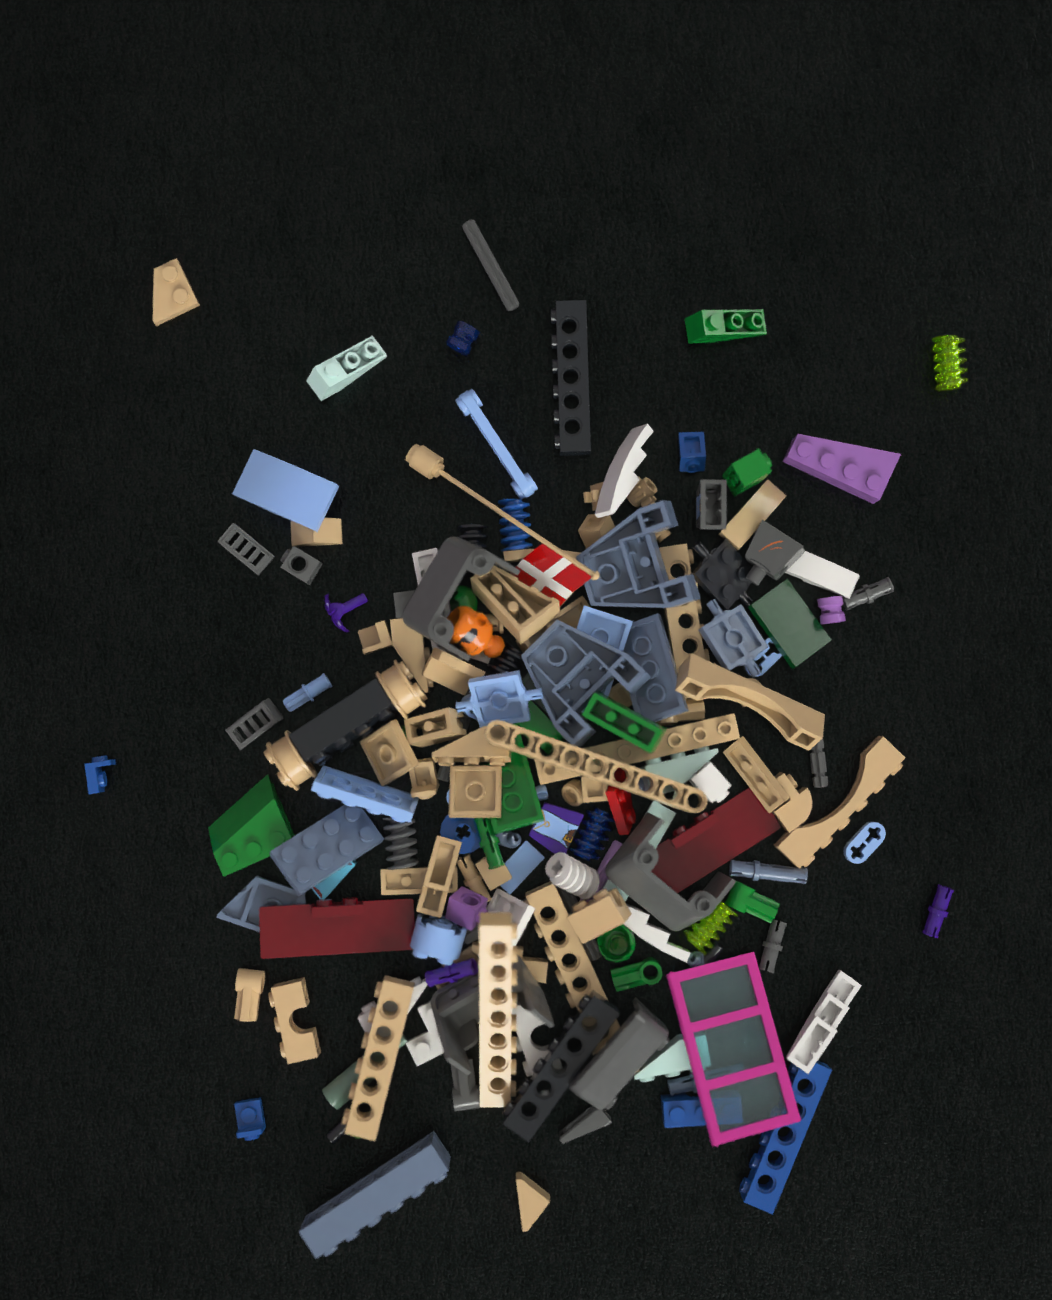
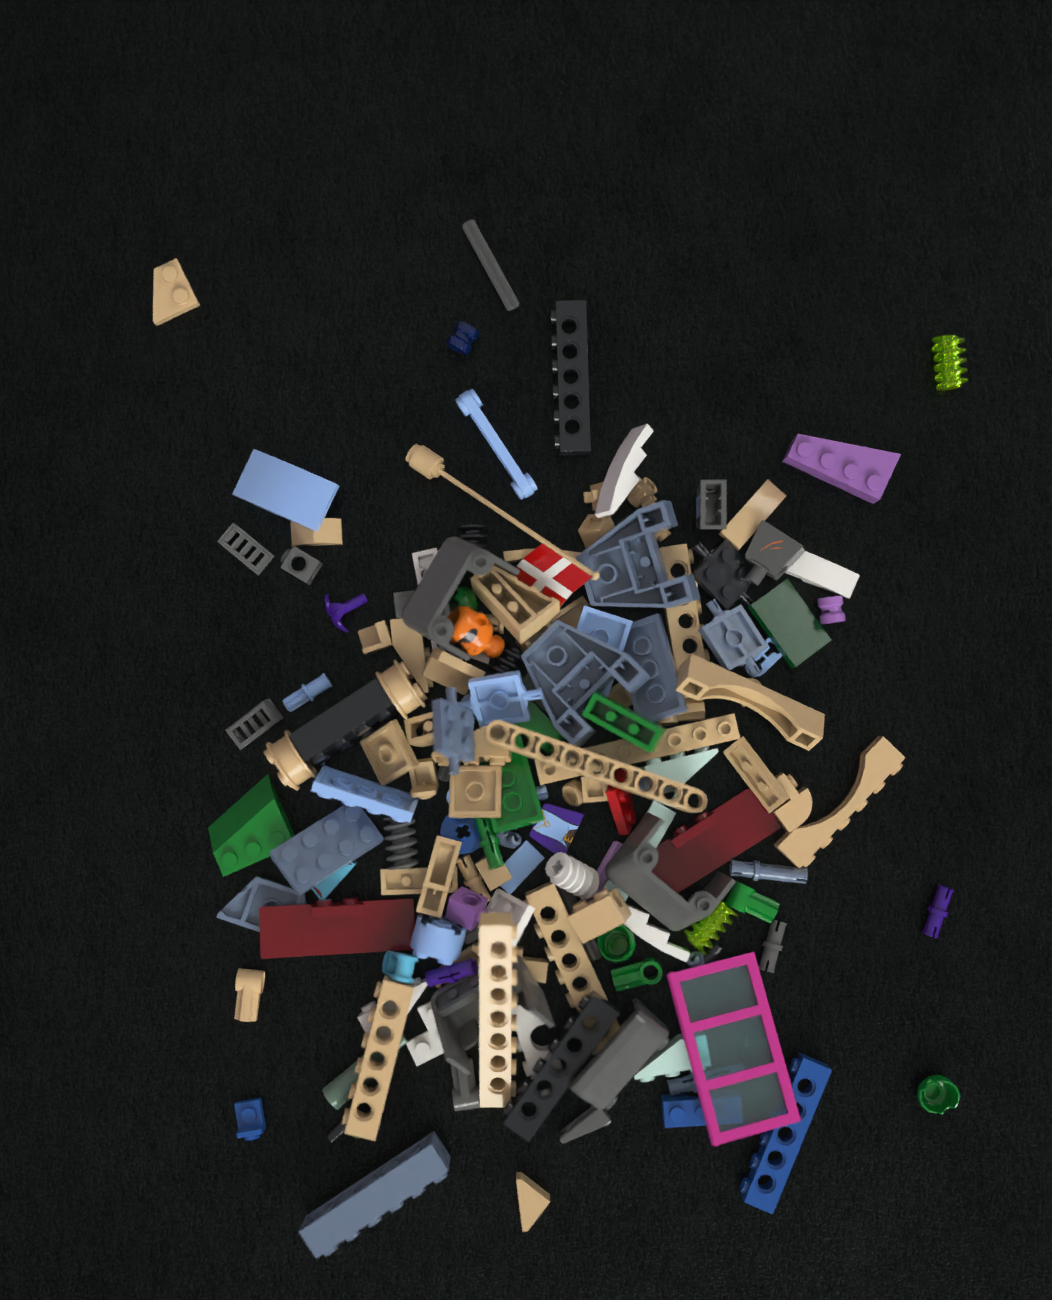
(95, 777): blue bracket -> none
(297, 1042): tan arch -> none
(345, 367): light aqua slope -> none
(399, 966): none -> medium azure piece
(453, 730): none -> sand blue plate
(515, 536): blue piece -> none
(592, 834): clear blue piece -> none
(692, 451): blue bracket -> none
(711, 783): white brick -> none
(724, 325): green slope -> none
(747, 472): green brick -> none
(818, 765): dark grey axle -> none
(822, 1021): white slope -> none
(868, 593): dark grey pin -> none
(868, 847): light blue beam -> none
(938, 1094): none -> green hair

